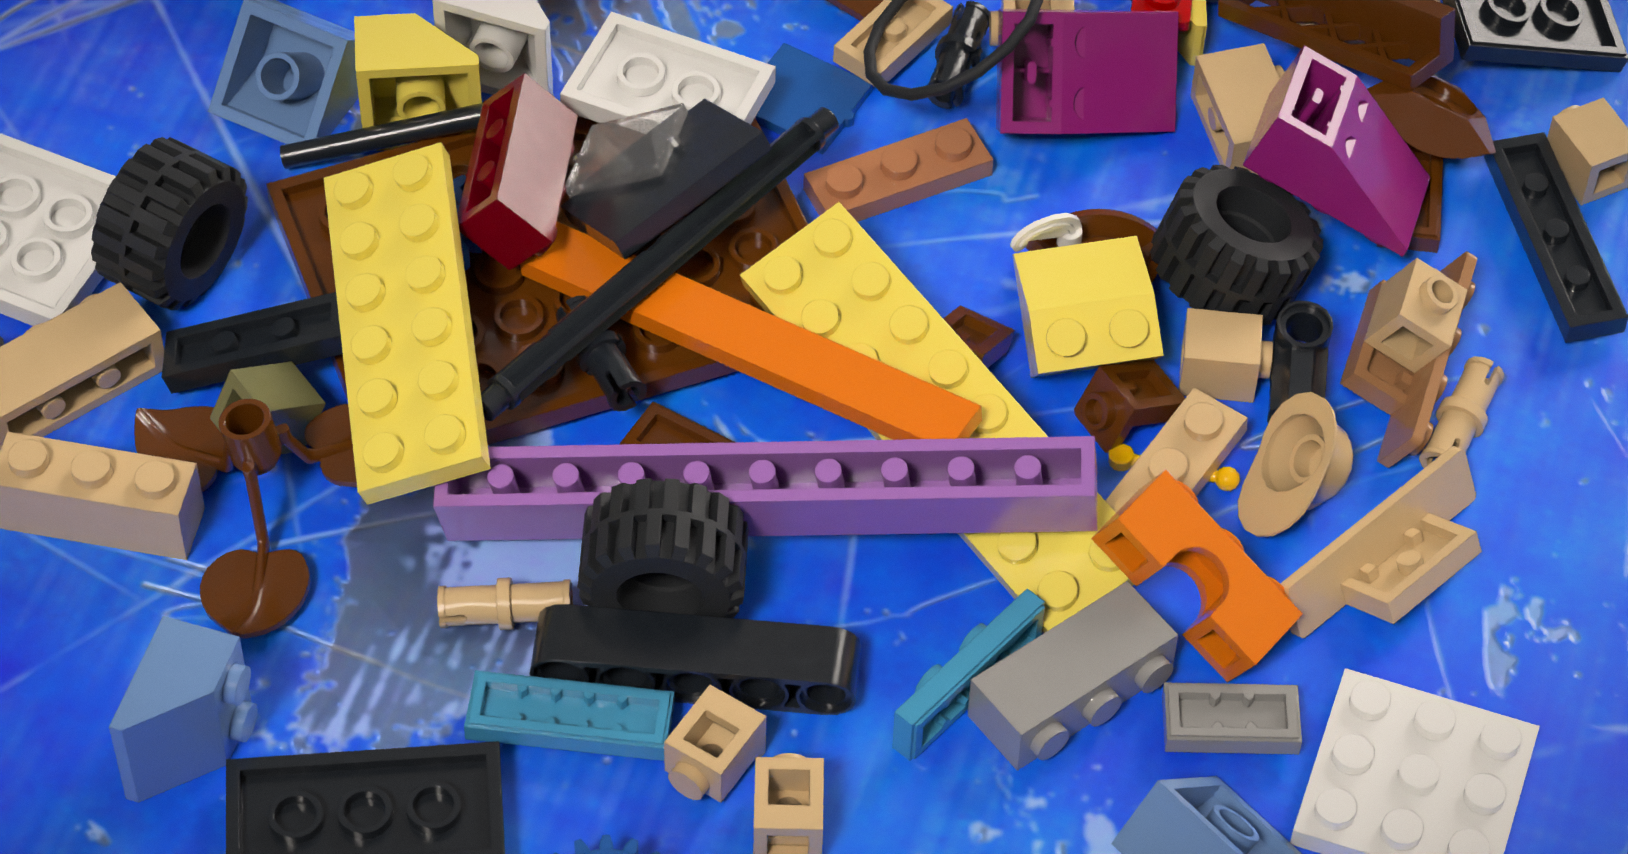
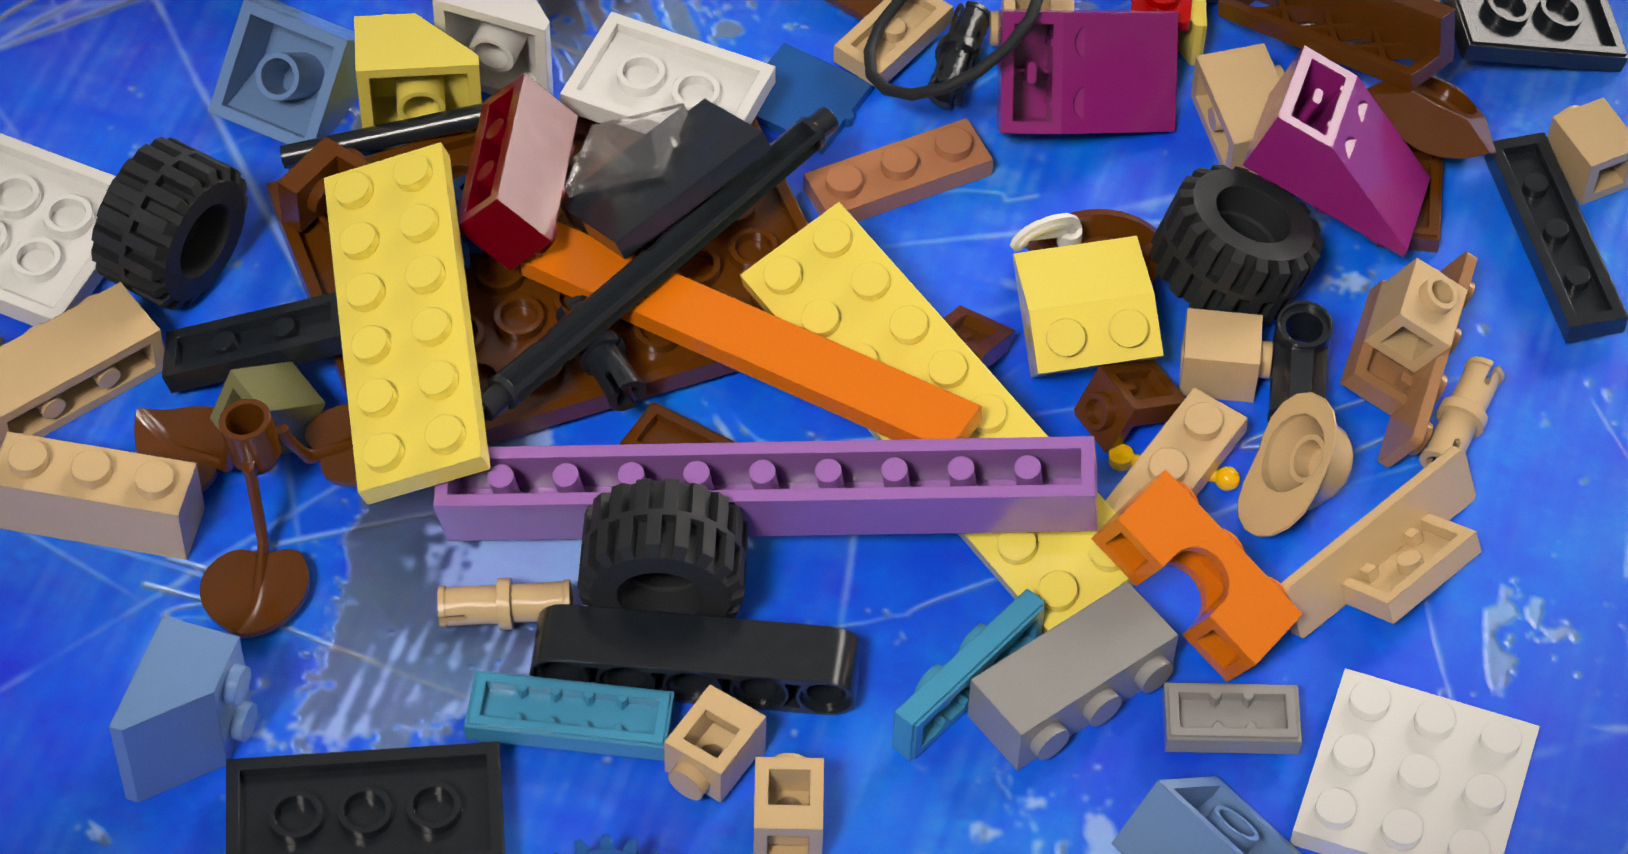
(303, 187): none -> reddish brown bracket

